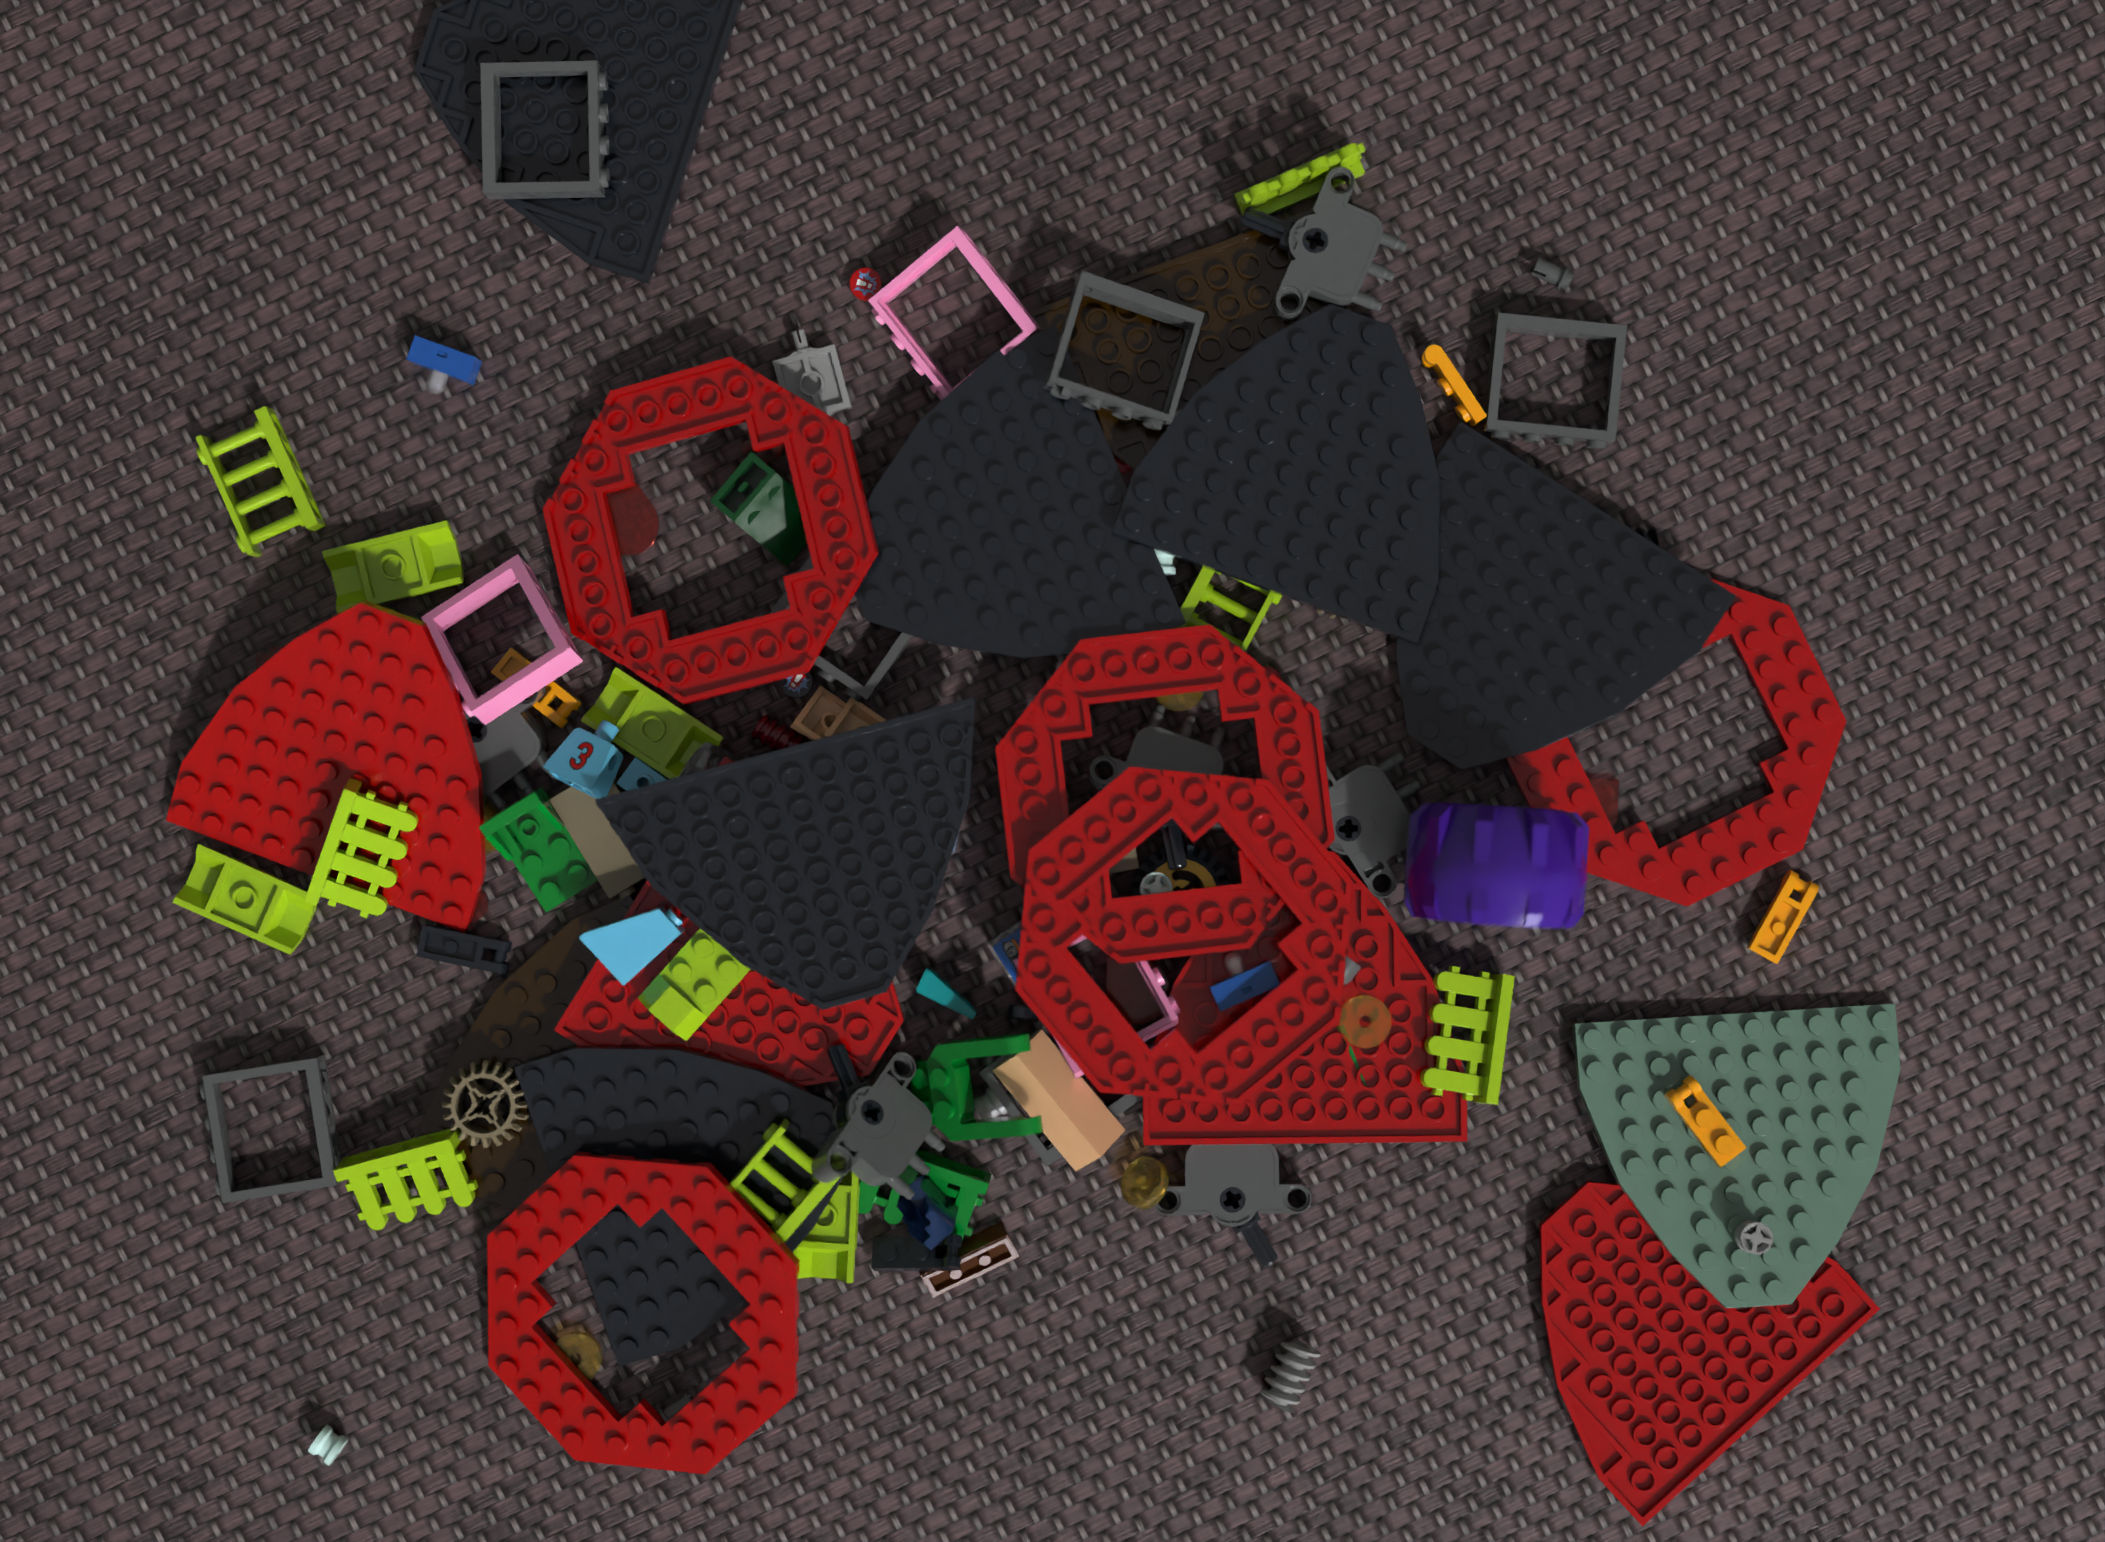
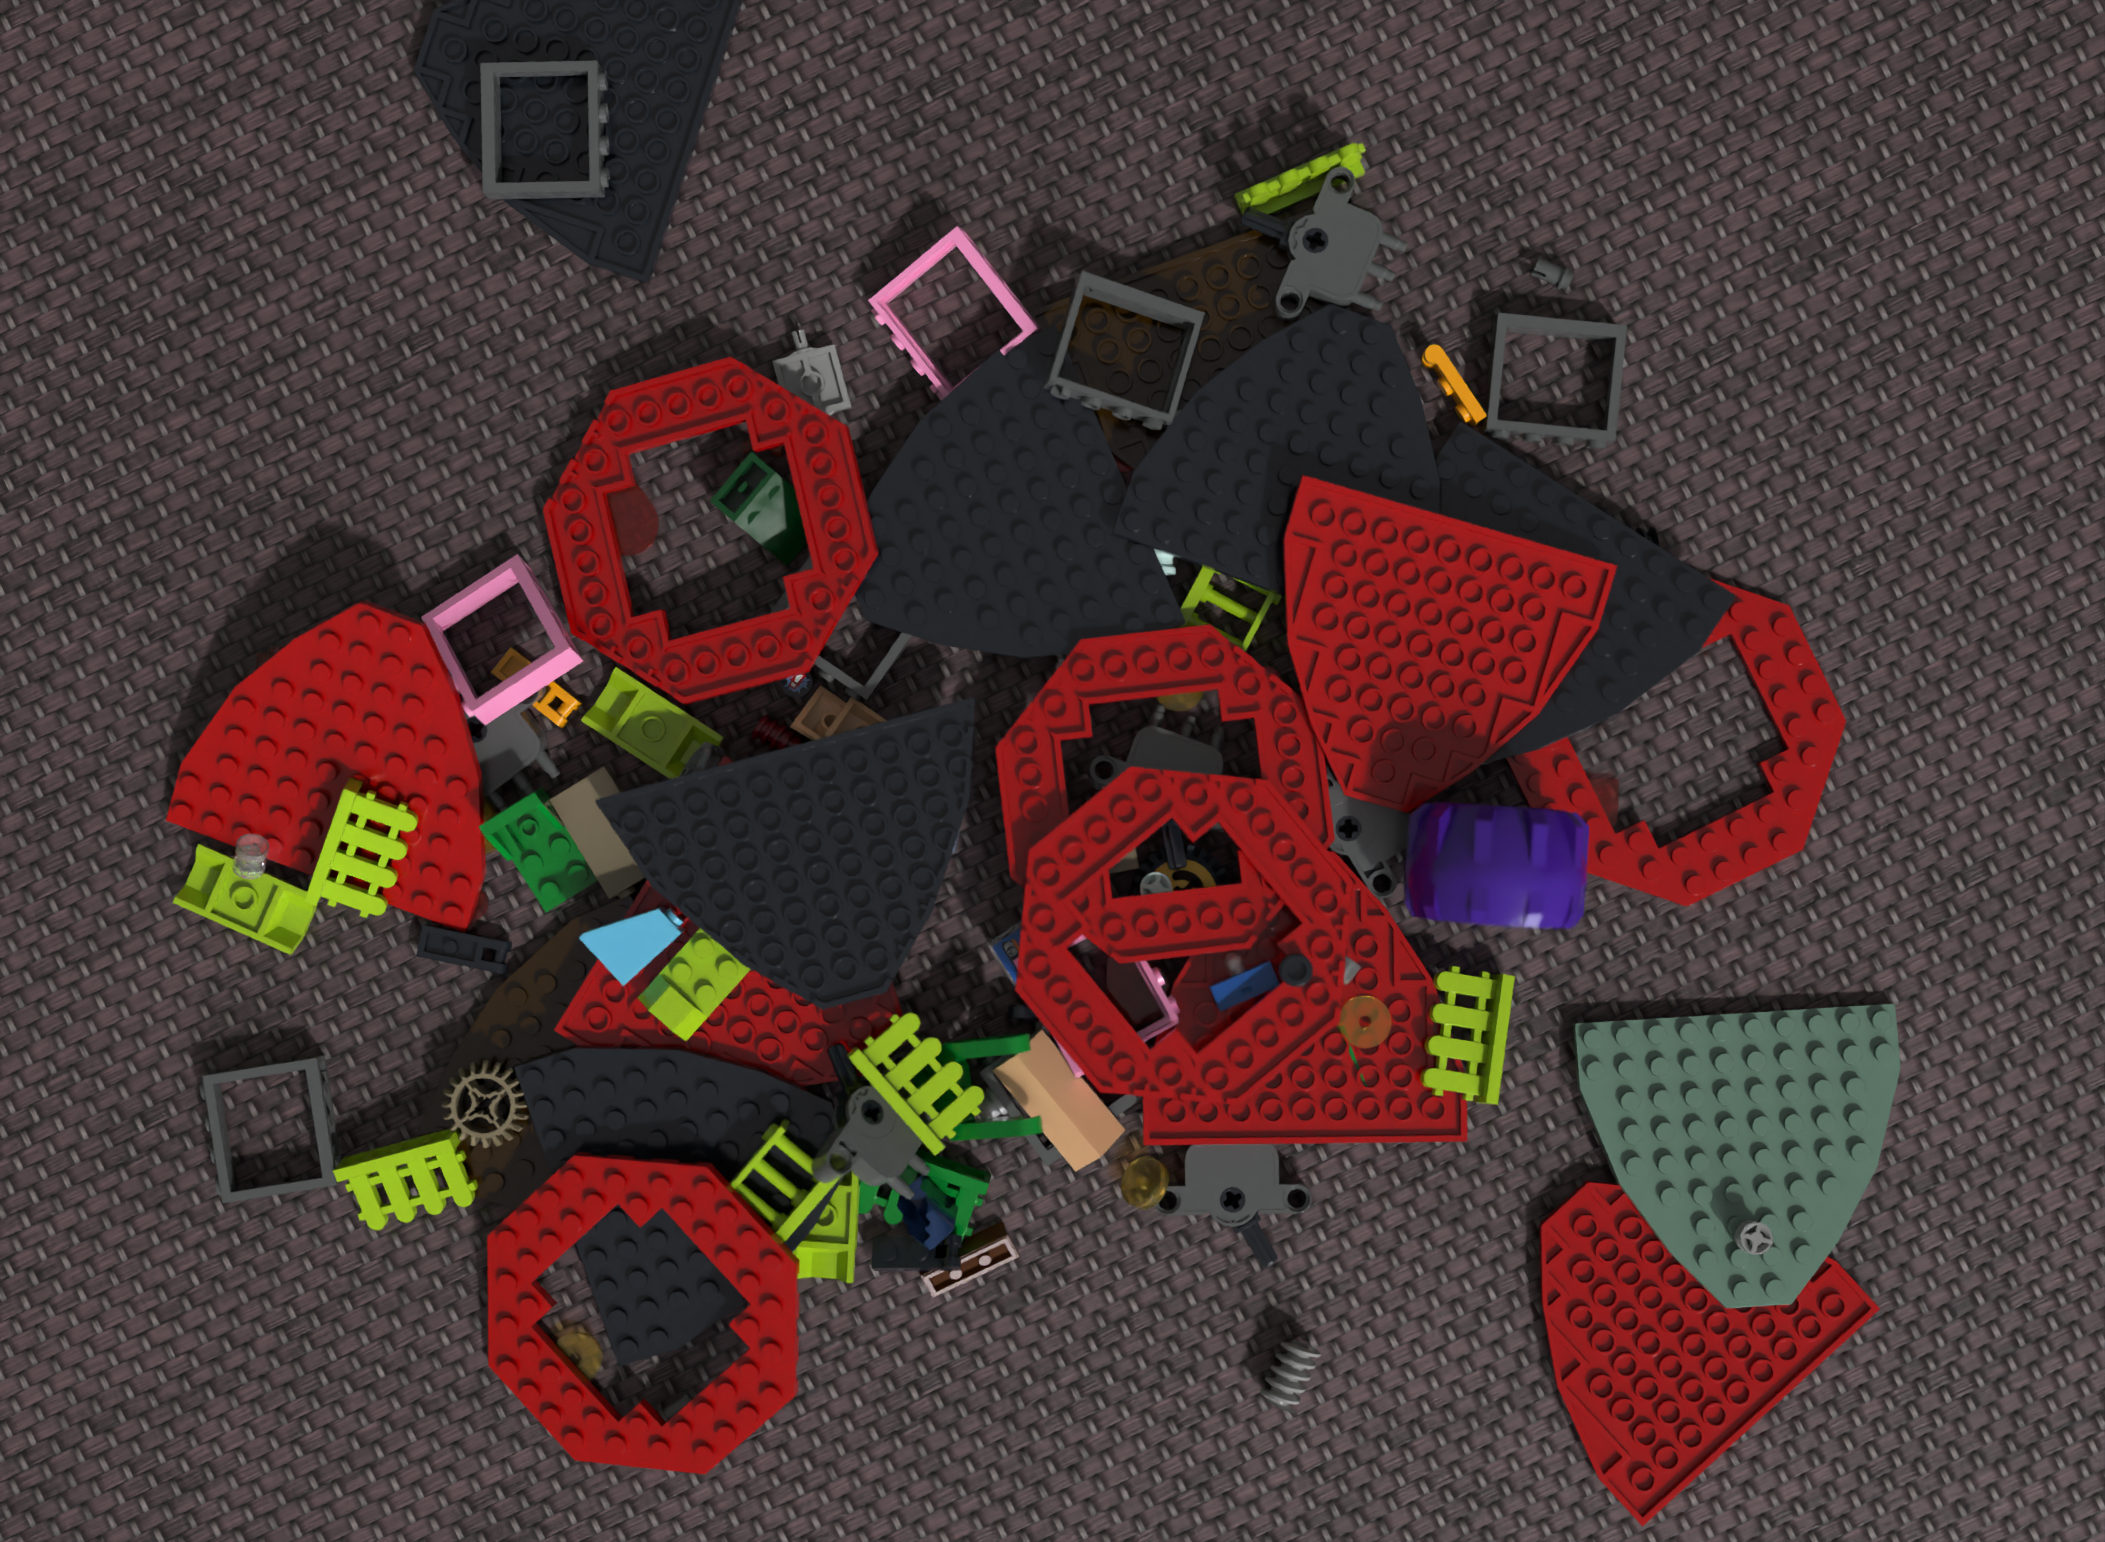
(250, 856): none -> clear wheel
(279, 456): lime fence -> none
(328, 1445): light aqua wheel -> none
(395, 566): lime piece -> none
(442, 363): blue piece -> none
(587, 760): medium azure torso -> none
(639, 775): medium azure brick -> none
(865, 283): tile -> none
(921, 1098): none -> lime fence
(937, 989): teal slope -> none
(1295, 970): none -> black tile
(1424, 637): none -> red piece
(1705, 1122): light orange plate -> none
(1782, 917): light orange plate -> none

